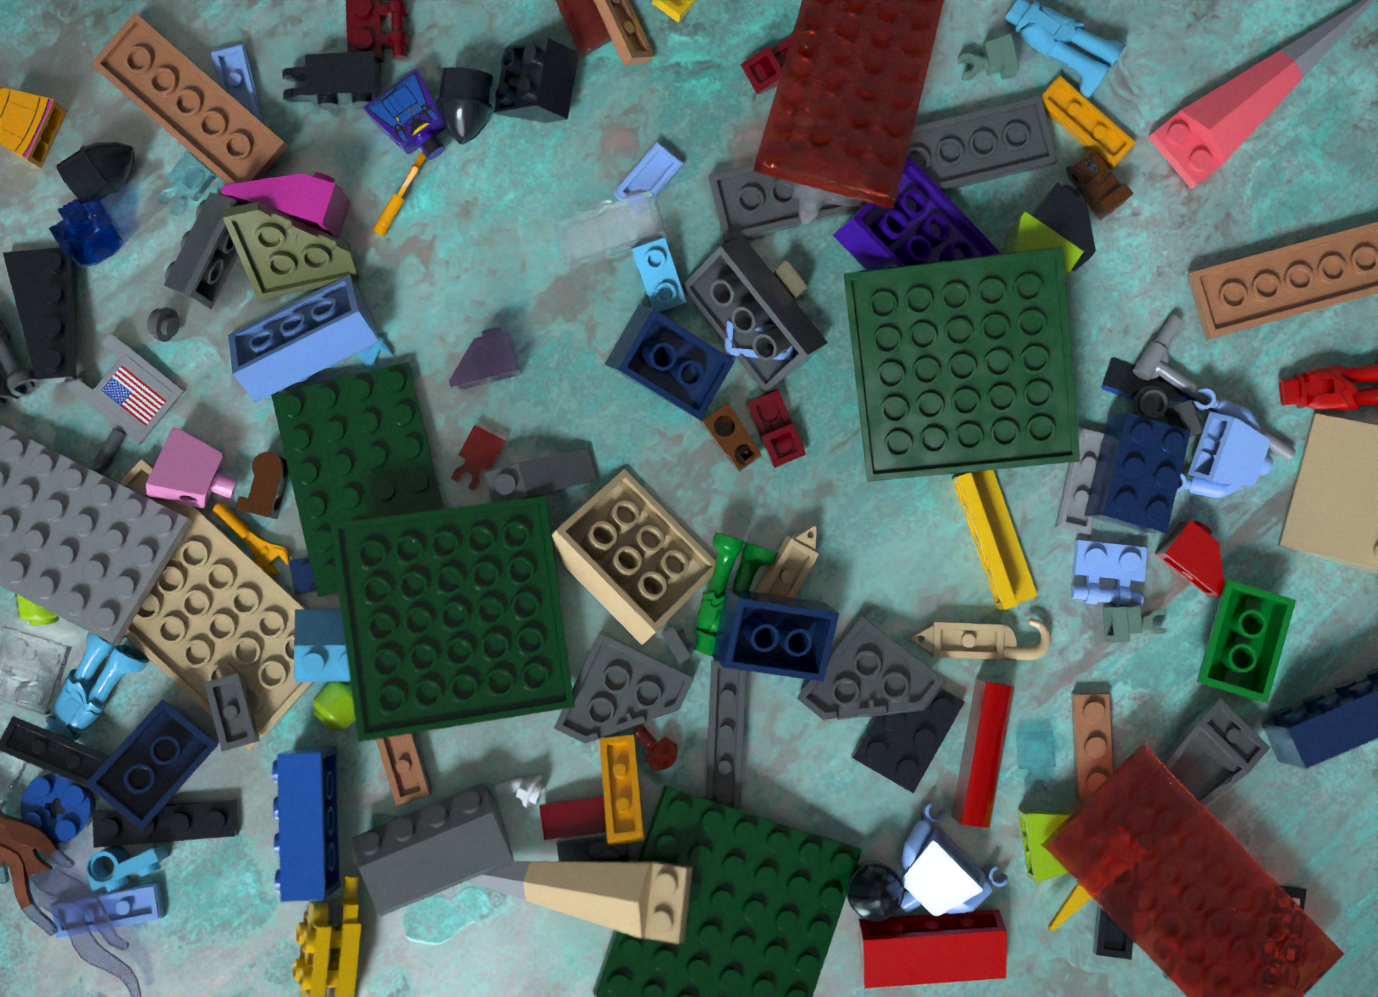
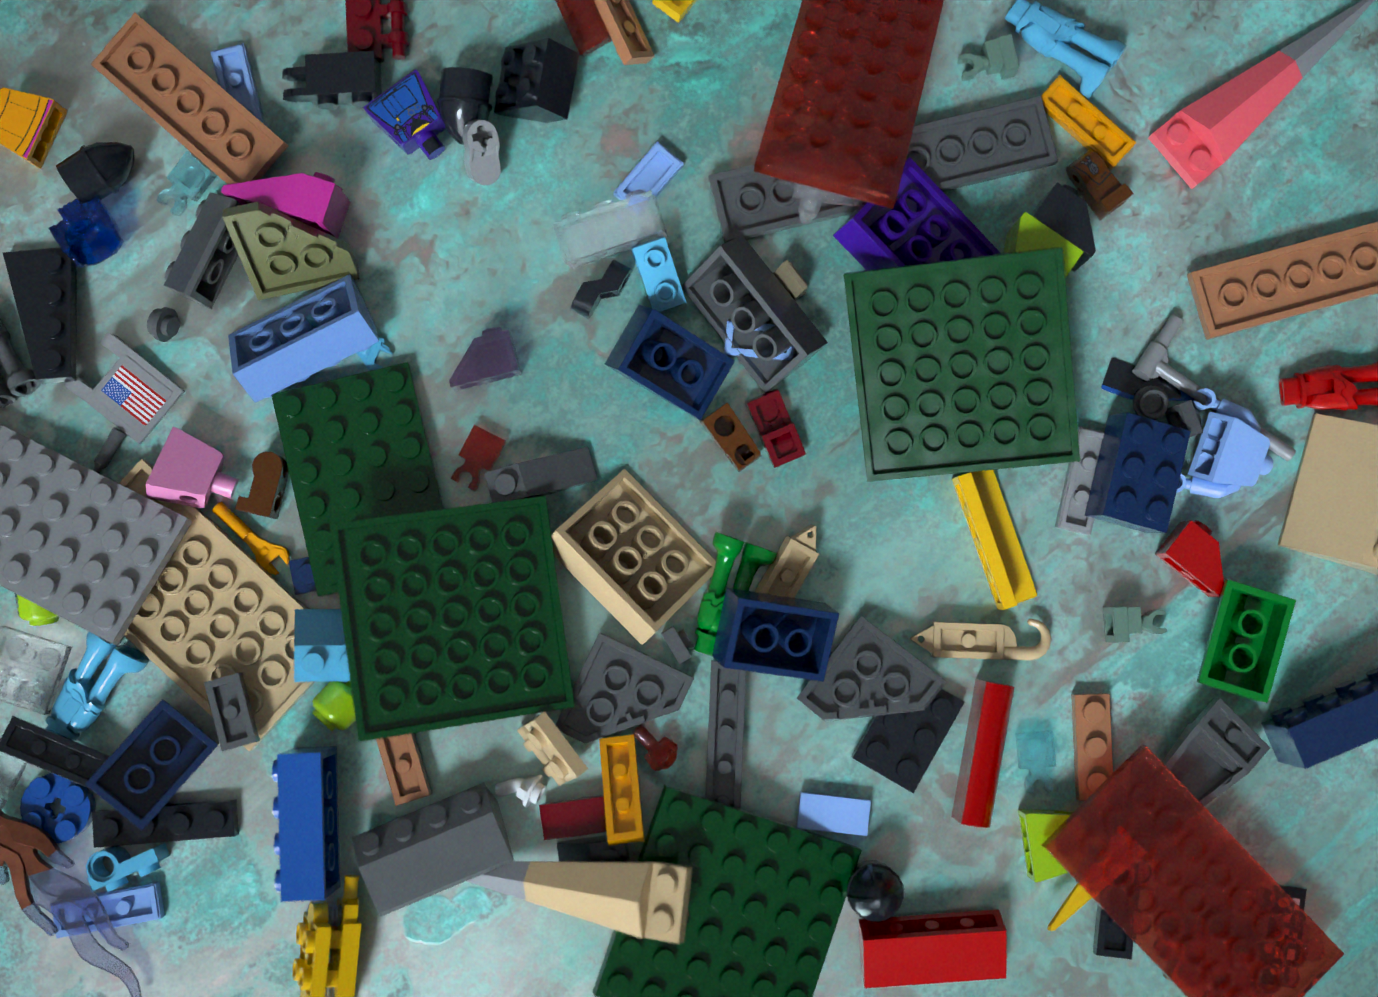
(395, 201): light orange piece -> none
(481, 152): none -> light grey piece
(551, 749): none -> tan plate
(593, 291): none -> black piece
(766, 67): dark red slope -> none
(833, 813): none -> light blue tile
(941, 873): light blue torso -> none
(1111, 562): light blue plate -> none

